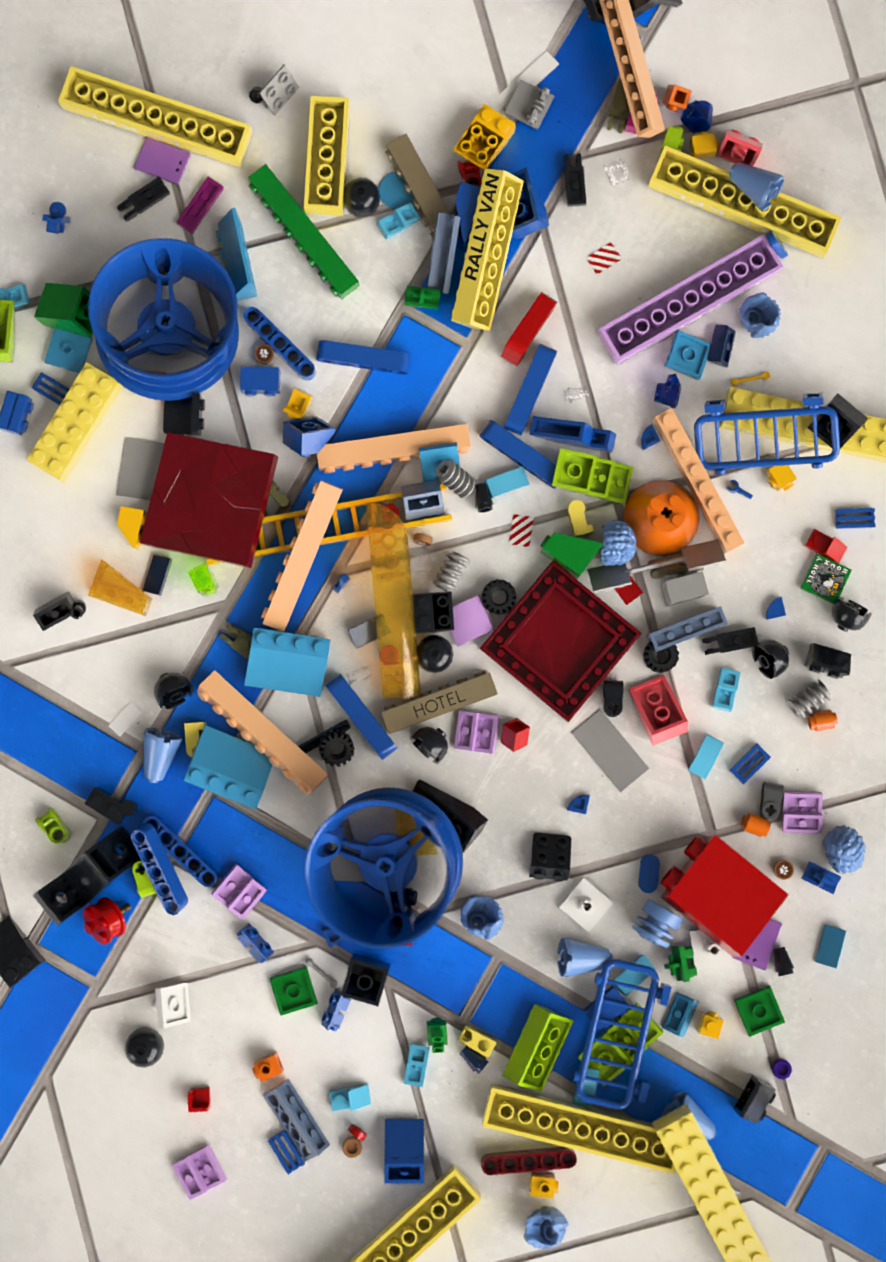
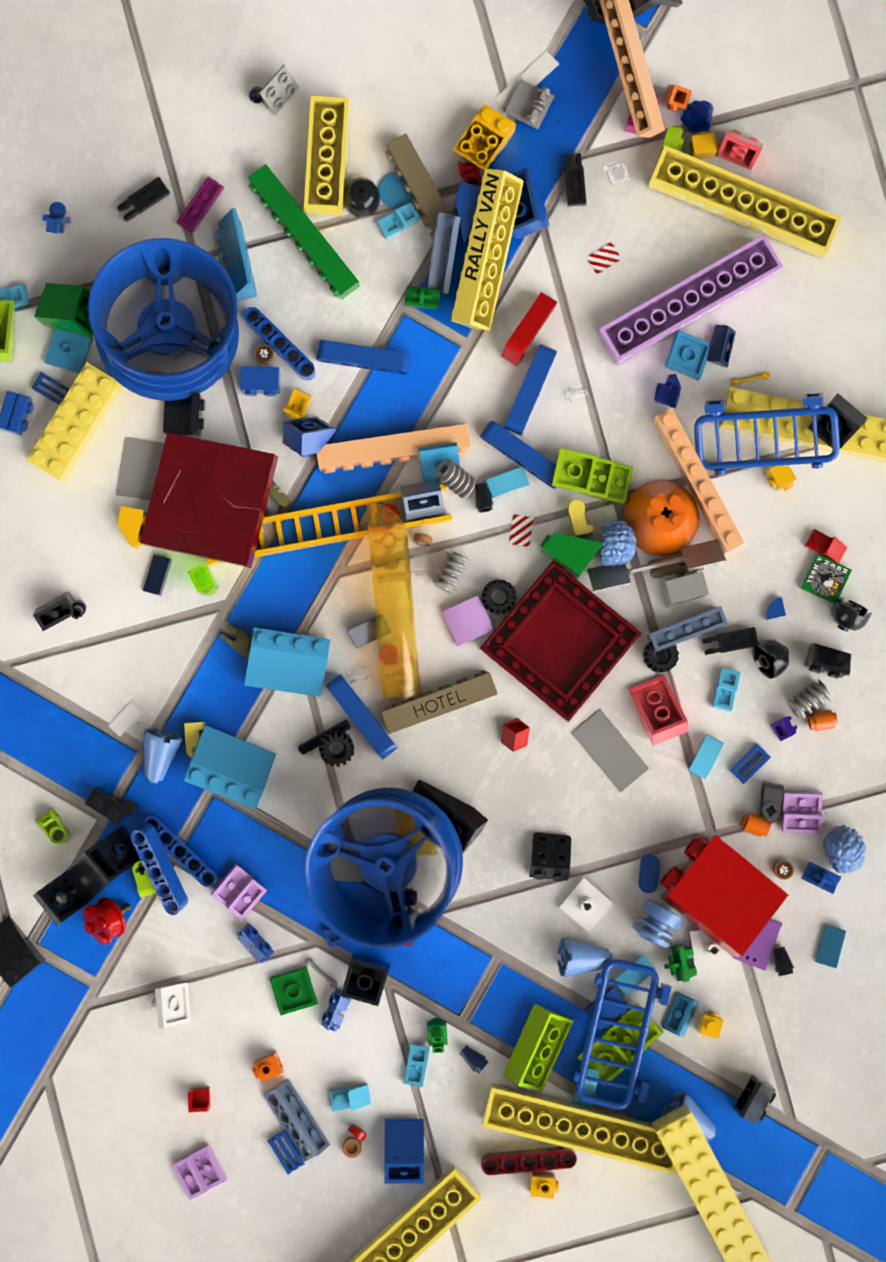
(118, 590): clear yellow wedge -> none
(144, 1047): black cylinder -> none
(155, 116): light yellow brick -> none
(162, 160): medium lavender container -> none
(172, 689): black cylinder -> none
(261, 732): light nougat brick -> none
(302, 555): light nougat brick -> none
(343, 580): blue tile -> none
(431, 743): black cylinder -> none
(433, 612): black slope -> none
(434, 653): black cylinder -> none
(476, 732): lavender slope -> none
(477, 1040): light yellow leg -> none
(482, 916): medium blue hair -> none
(545, 1228): medium blue hair -> none
(573, 433): blue slope -> none
(579, 804): blue tile -> none
(613, 693): black piece -> none
(619, 107): olive hinge -> none
(629, 592): red sticker -> none
(649, 437): blue tile -> none
(739, 490): blue hand -> none
(756, 183): medium blue cone -> none
(759, 1011): green tile -> none
(760, 315): medium blue hair -> none
(776, 244): tile -> none
(781, 1068): dark purple tile -> none
(784, 728): none -> dark purple tile
(872, 524): blue tile -> none

